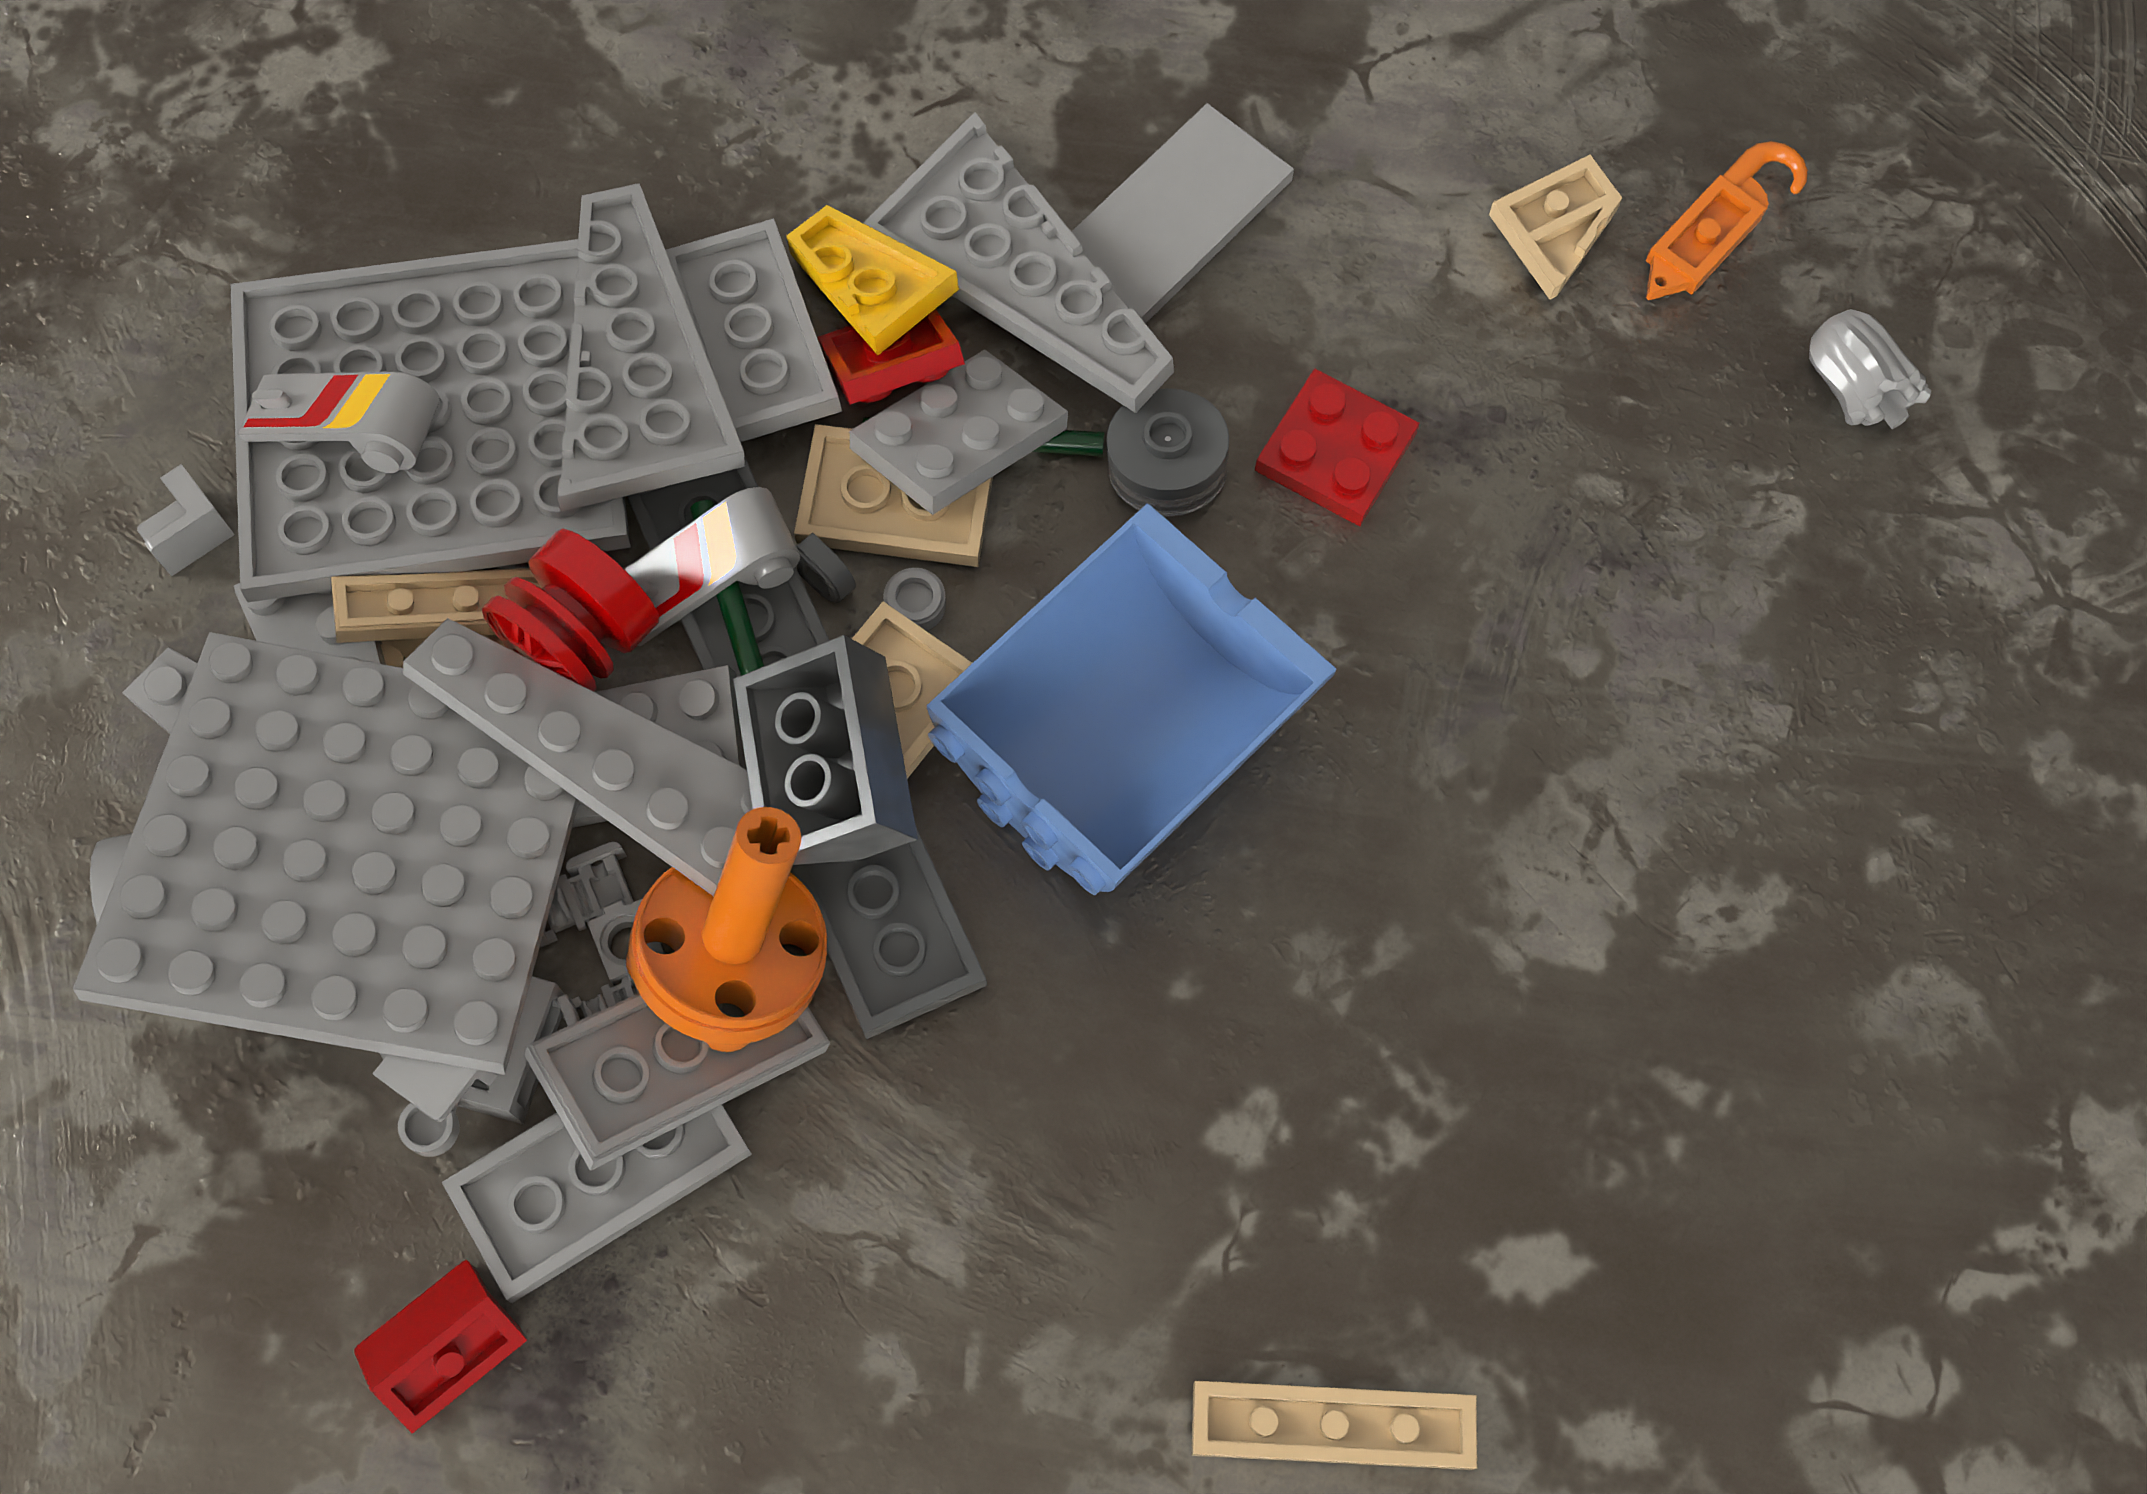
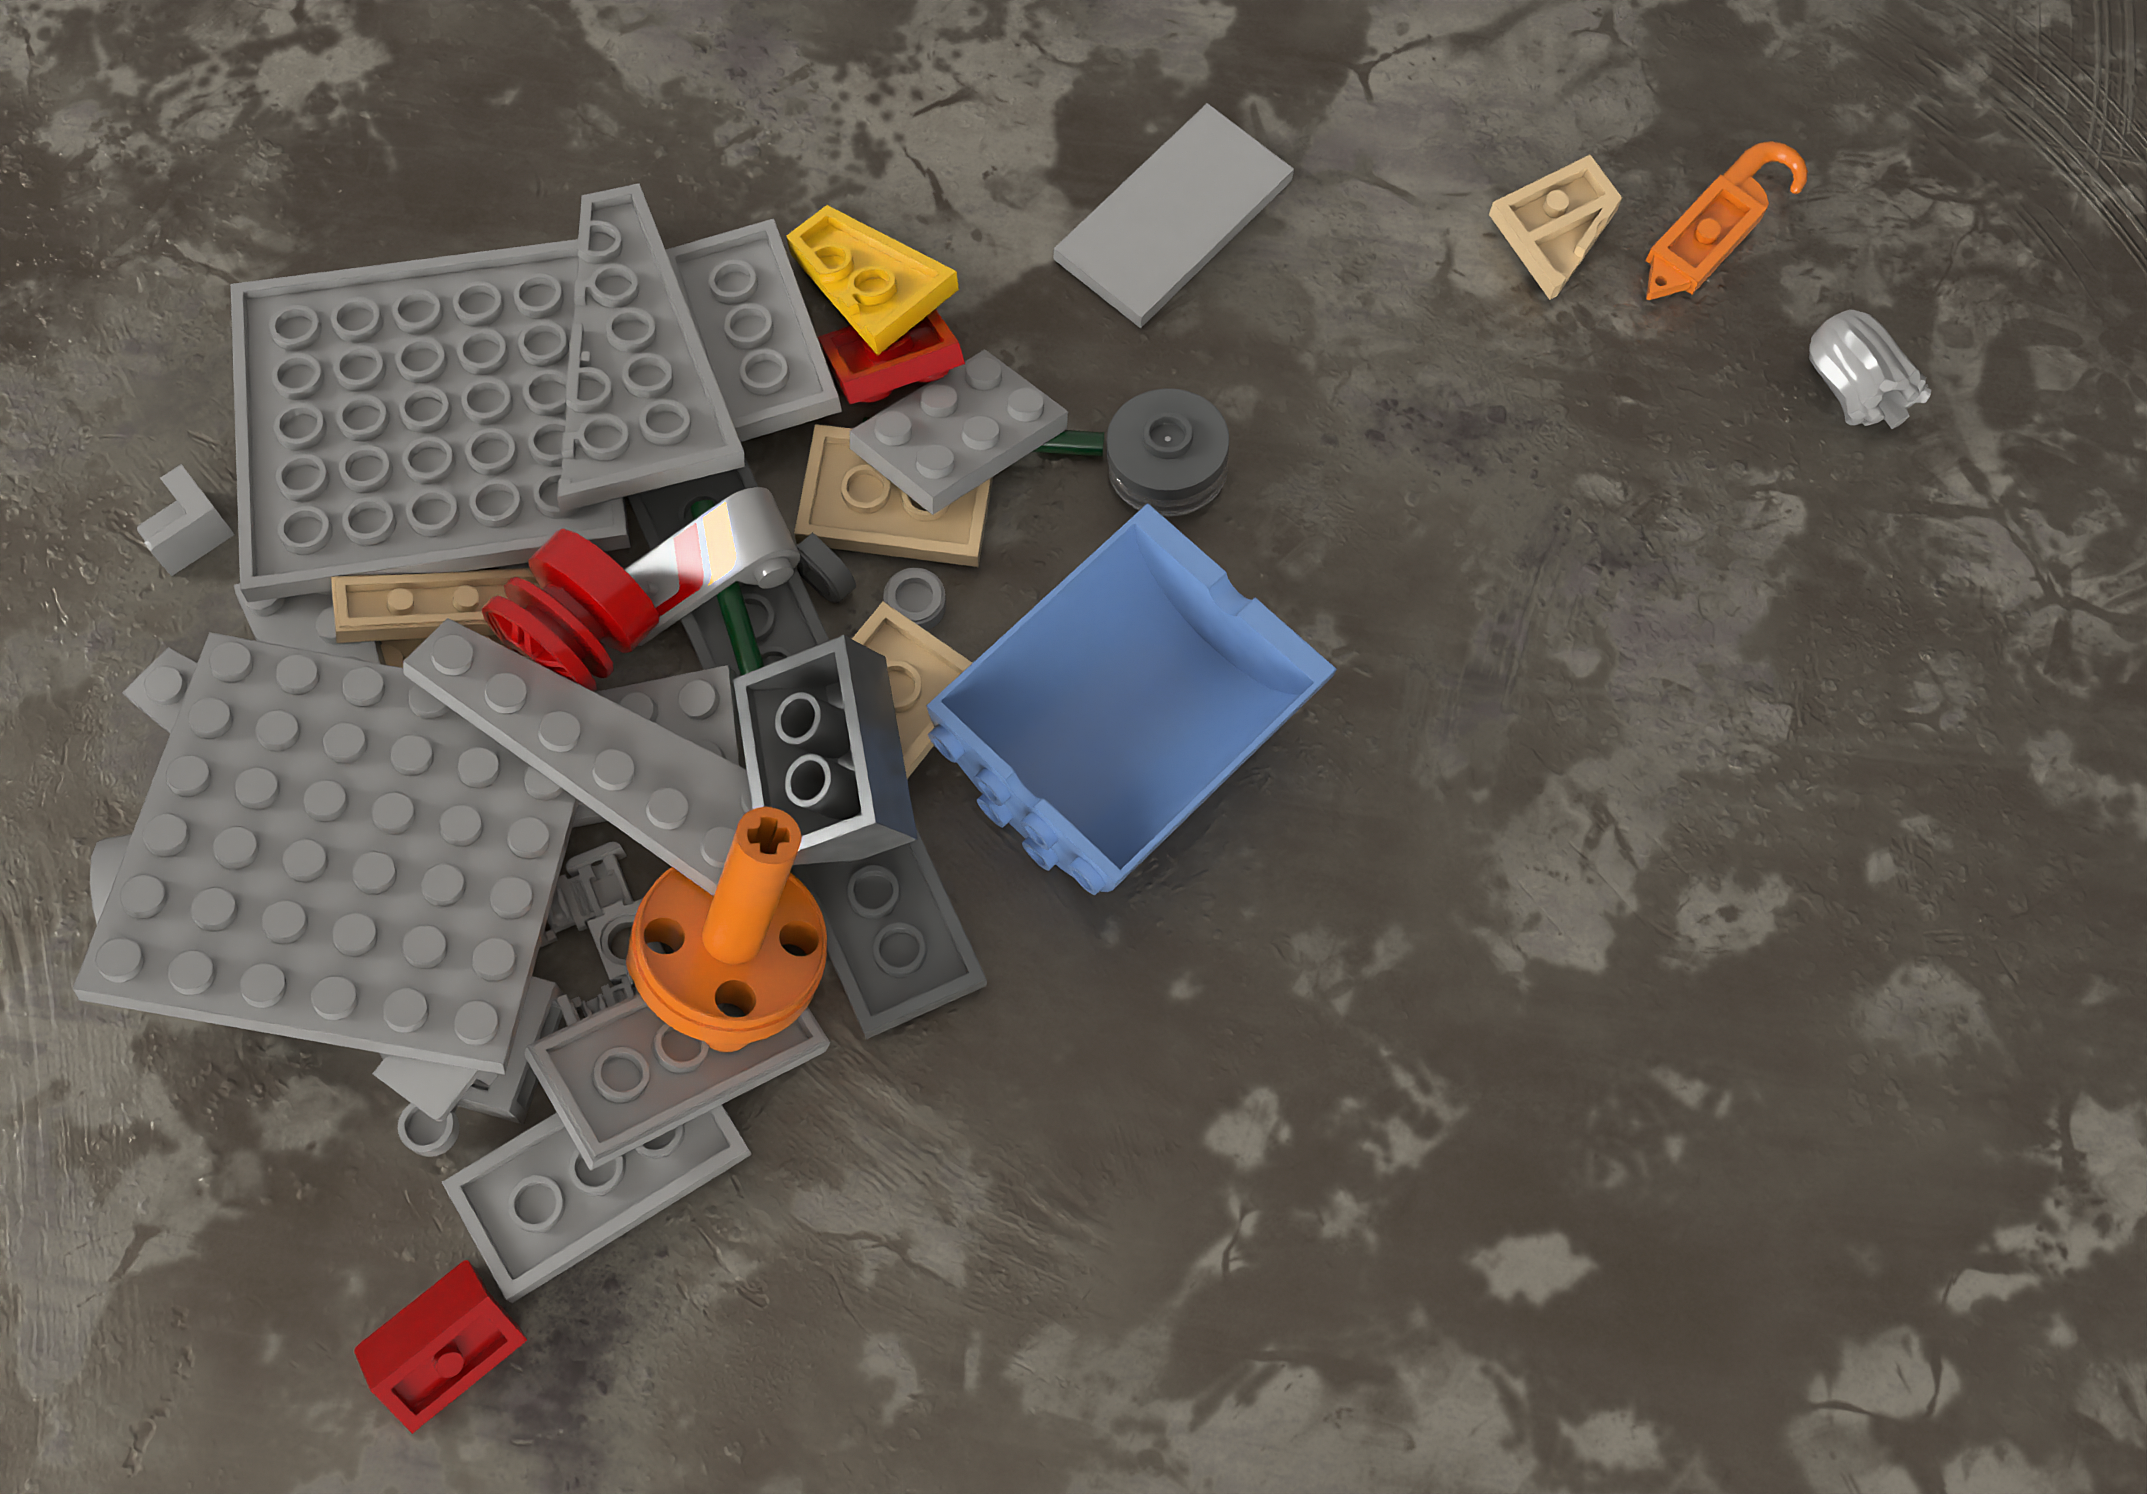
(375, 411): light grey door -> none
(1022, 265): light grey wing -> none
(1334, 1425): tan plate -> none
(1336, 447): red plate -> none

